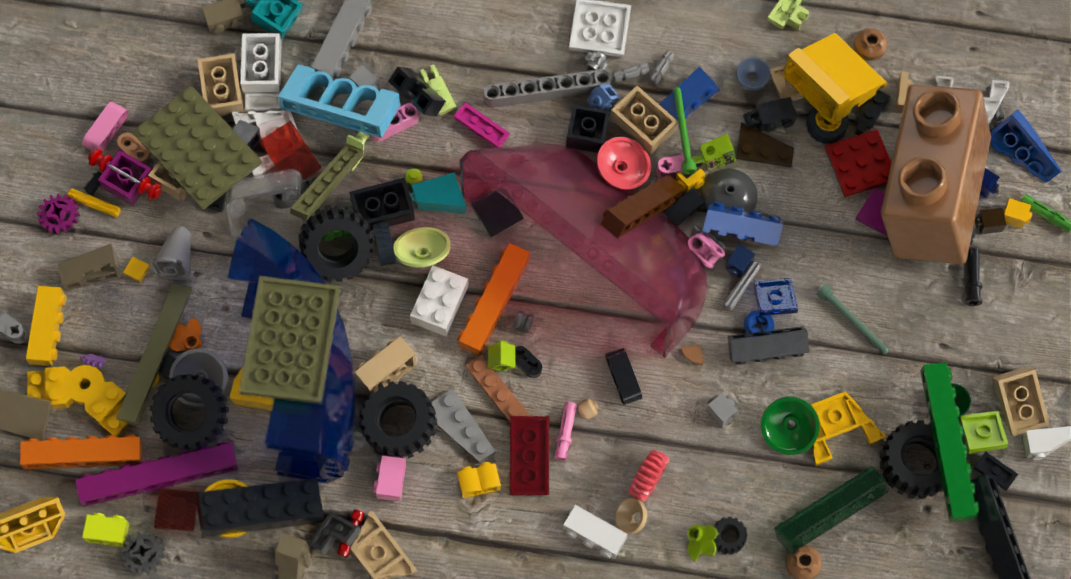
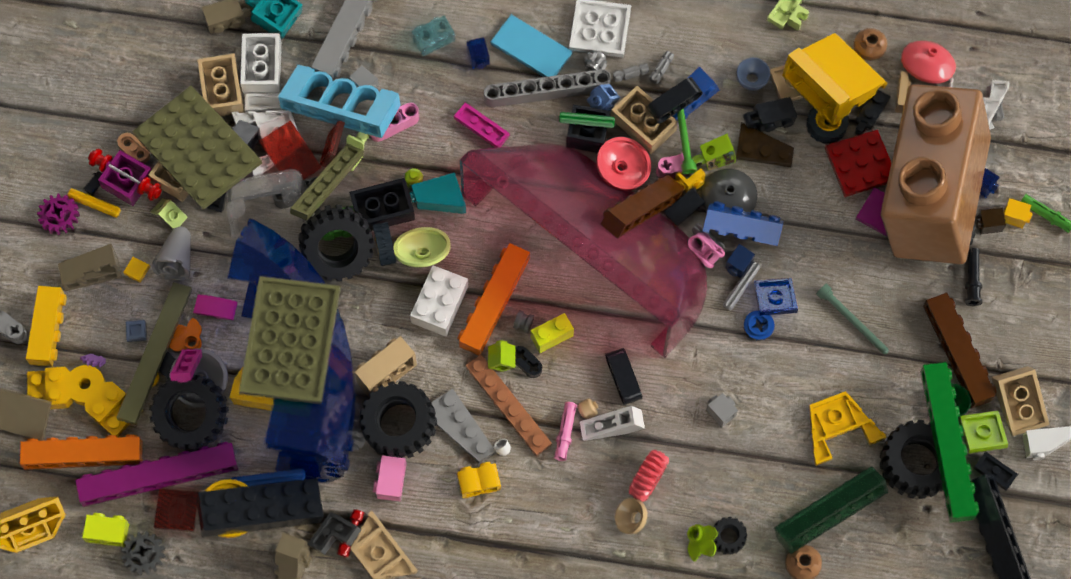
(105, 127): bright pink beam -> none
(136, 330): none -> sand blue tile
(169, 213): none -> yellowish green bracket
(186, 365): none -> dark pink plate
(215, 306): none -> dark pink slope
(273, 477): none -> blue axle
(332, 143): none -> clear red tile
(426, 99): black arch -> none
(435, 39): none -> clear light blue brick
(439, 86): yellowish green hinge -> none
(478, 53): none -> clear blue brick
(496, 212): black slope -> none
(502, 447): none -> white hinge
(529, 455): dark red tile -> none
(531, 47): none -> medium azure tile
(552, 333): none -> neon yellow brick
(587, 119): none -> green axle
(594, 532): white brick -> none
(612, 424): none -> white slope
(674, 100): none -> black beam
(693, 354): medium nougat tile -> none
(768, 344): black brick -> none
(787, 438): green dish -> none
(928, 62): none -> coral dish
(959, 349): none -> reddish brown brick
(1022, 144): blue wedge -> none

